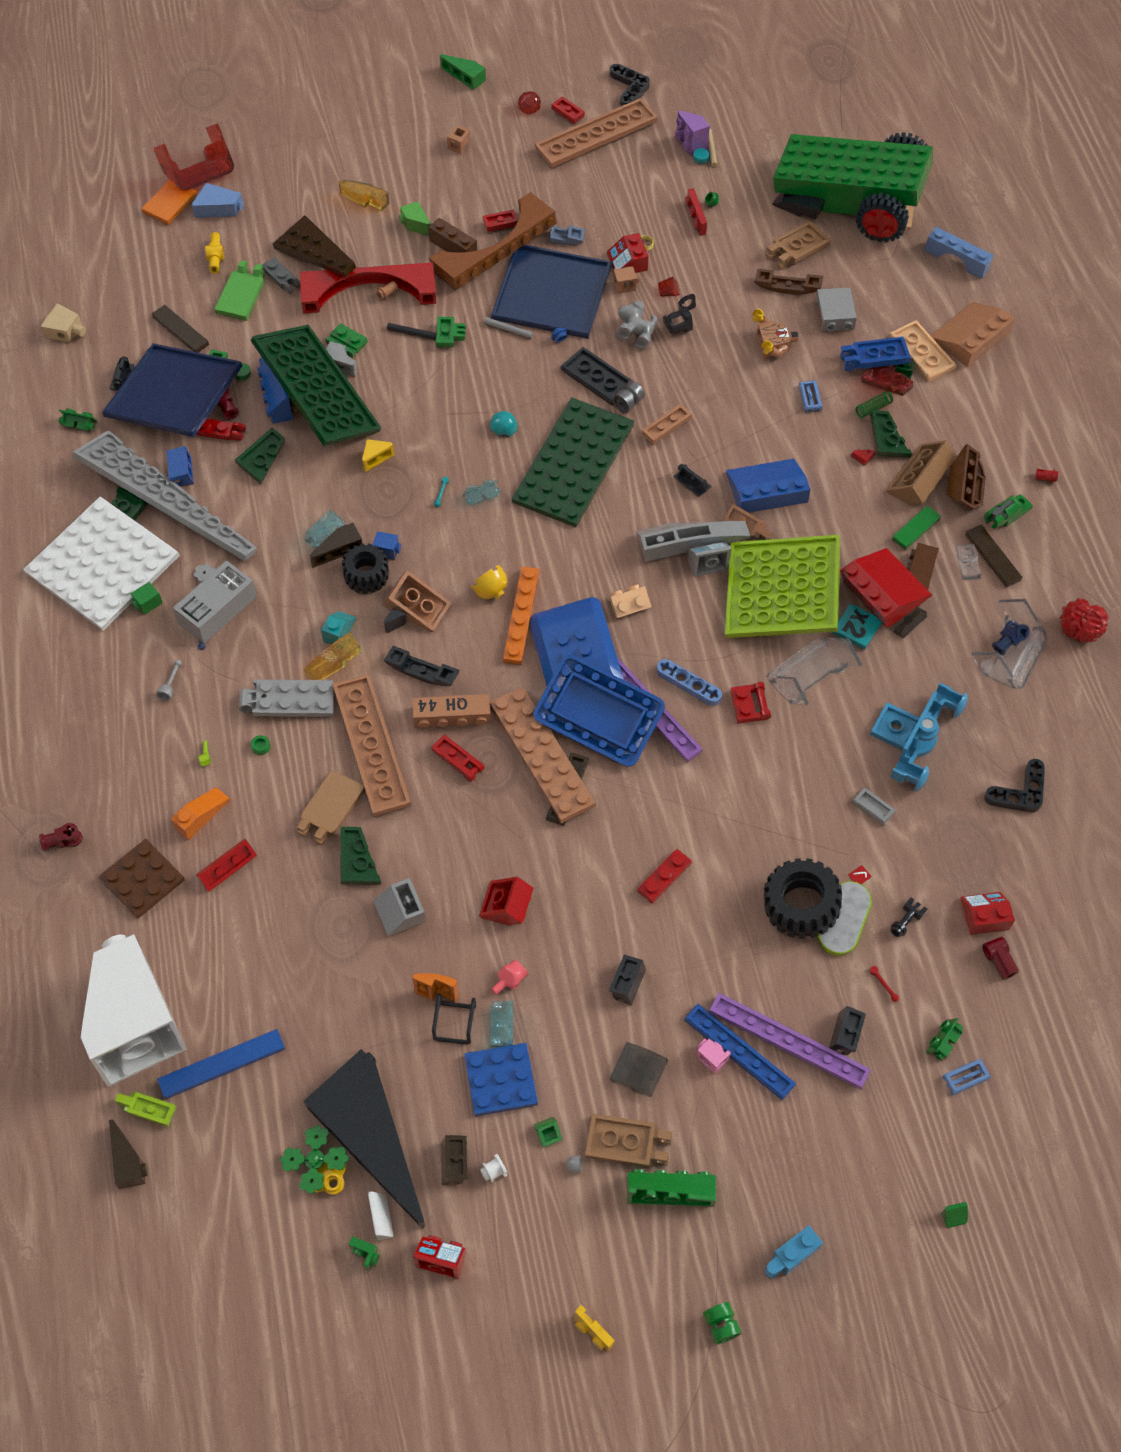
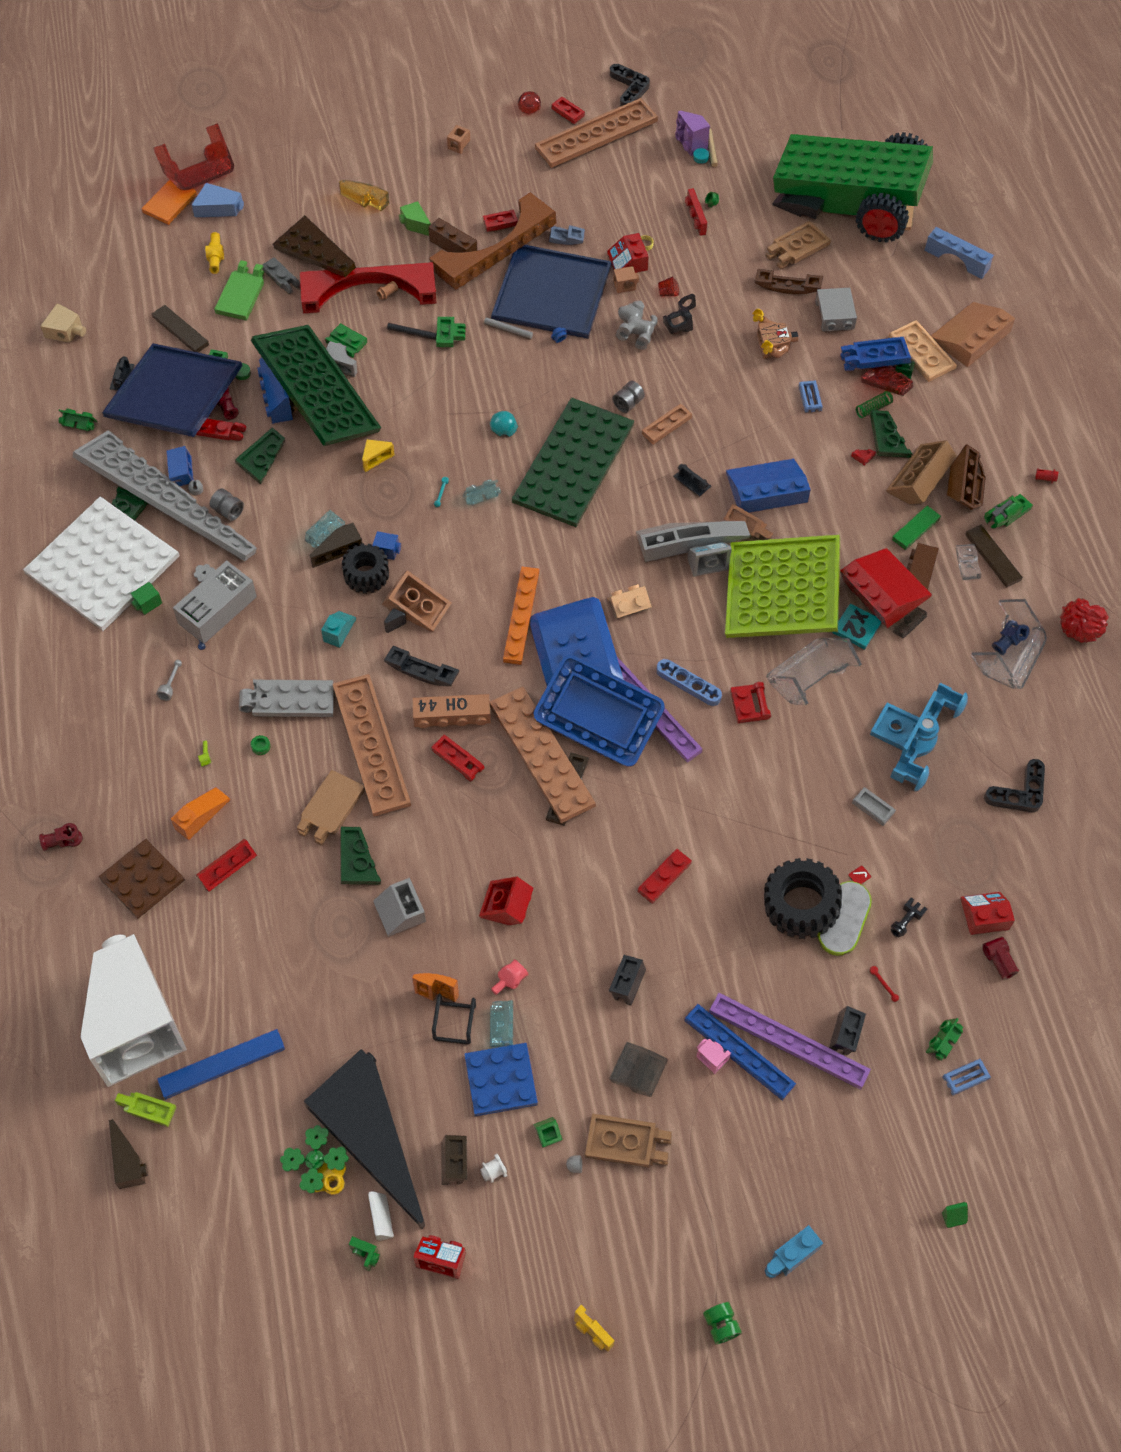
(199, 490): none -> light grey hinge
(226, 504): none -> flat silver wheel
(333, 657): clear yellow slope -> none
(464, 70): green slope -> none
(491, 584): yellow cylinder -> none
(595, 374): black tile -> none
(671, 1188): green wedge -> none

